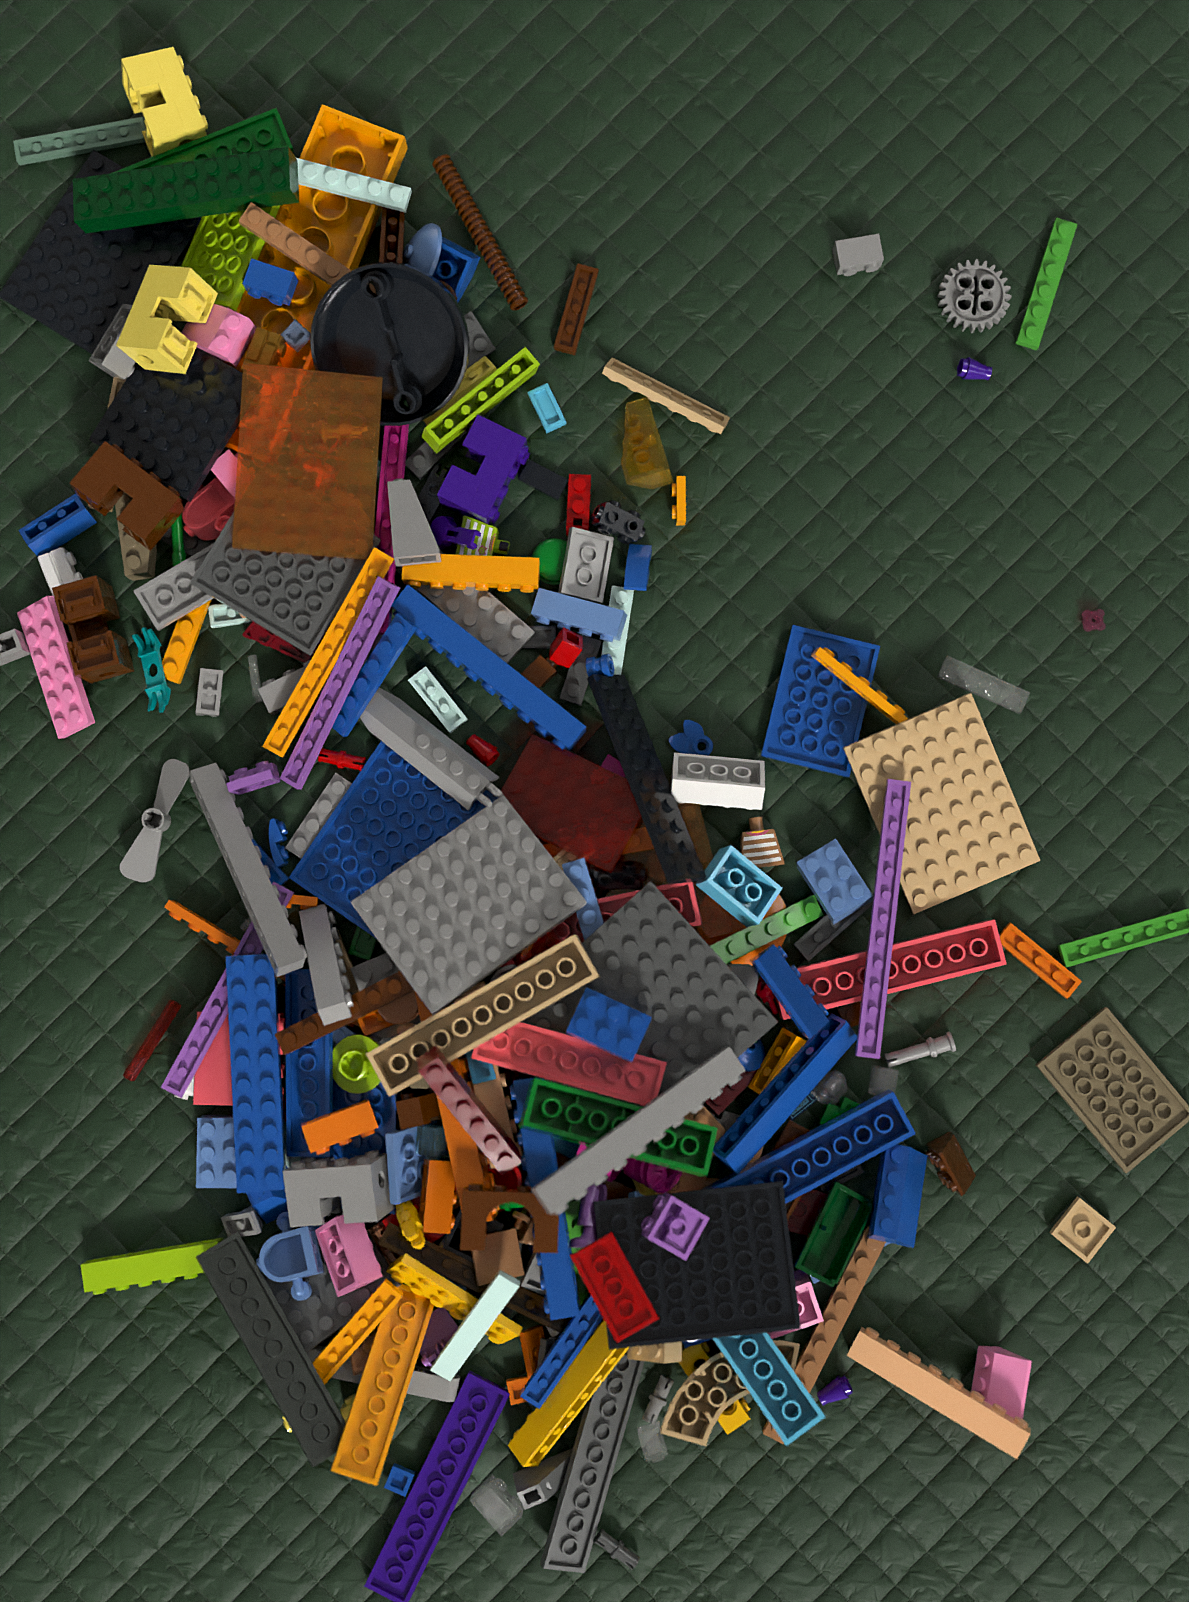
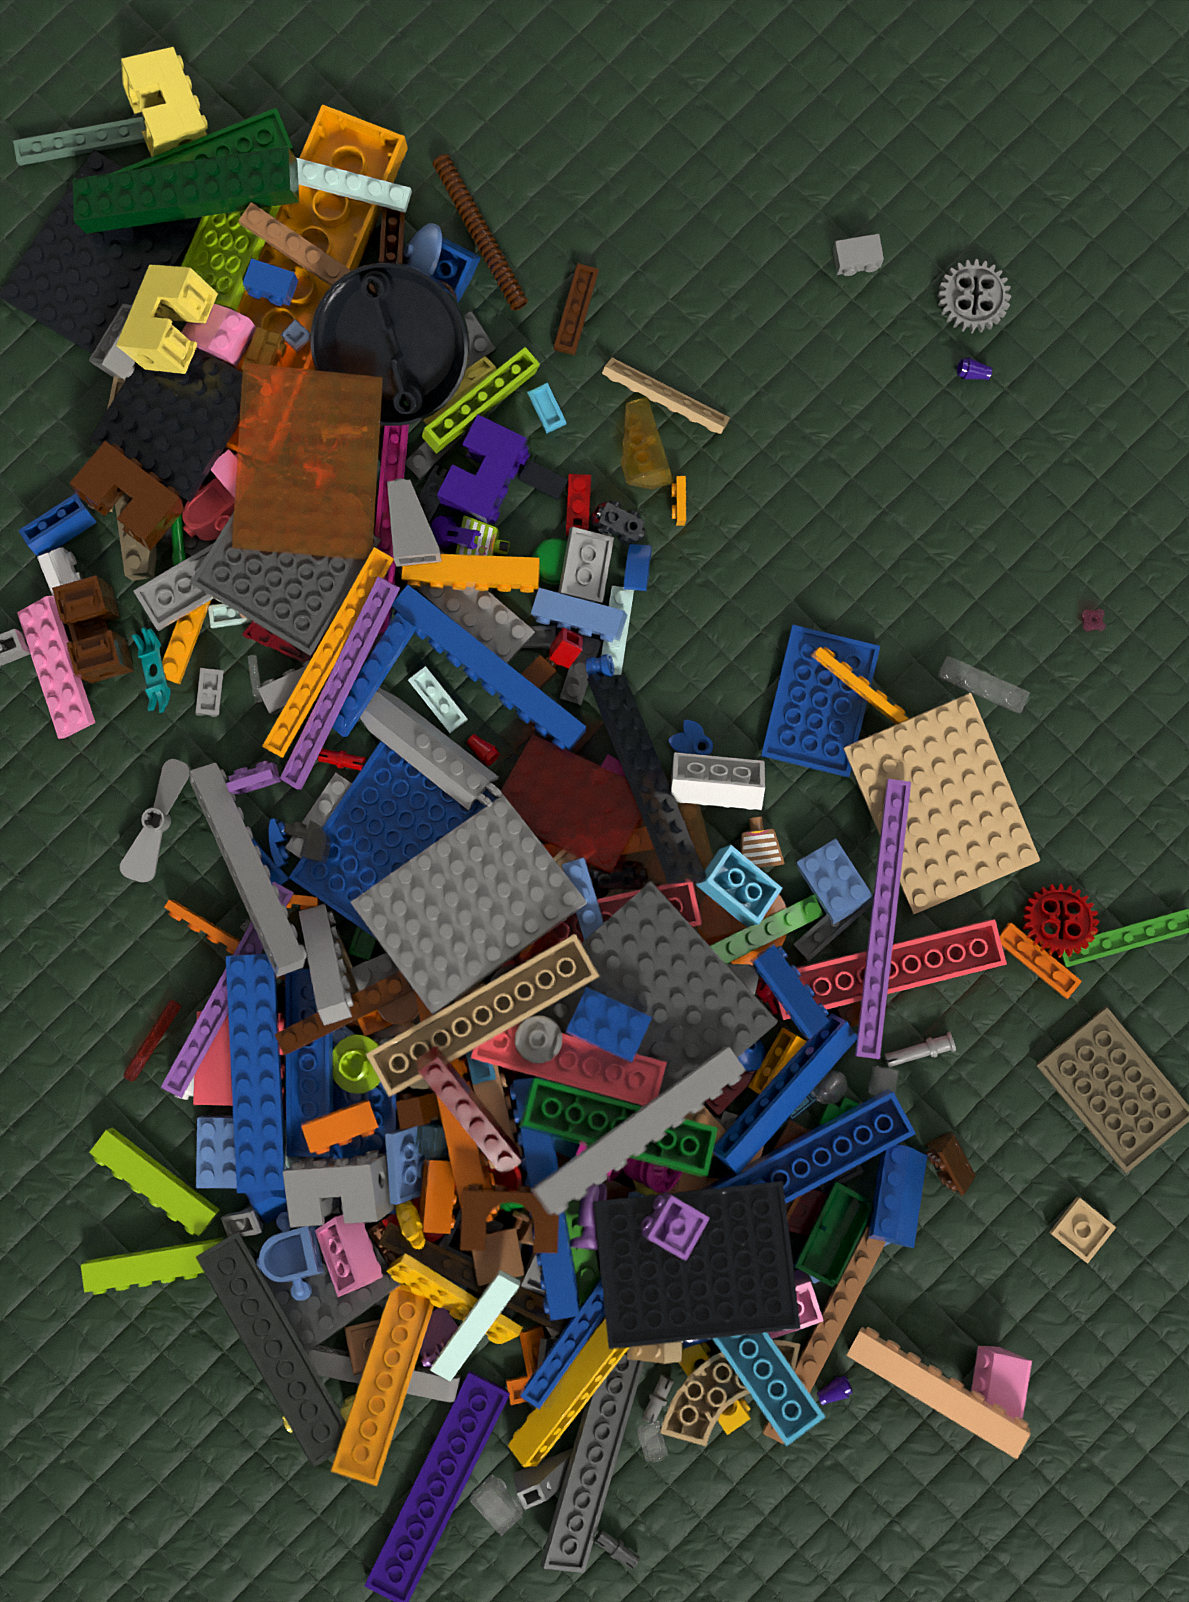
(154, 1181): none -> lime brick
(316, 840): none -> clear smoke brick
(356, 1330): light orange plate -> none
(399, 1479): blue plate -> none
(538, 1039): none -> light grey tile
(614, 1287): red tile -> none
(1046, 284): bright green plate -> none
(1081, 922): none -> red gear

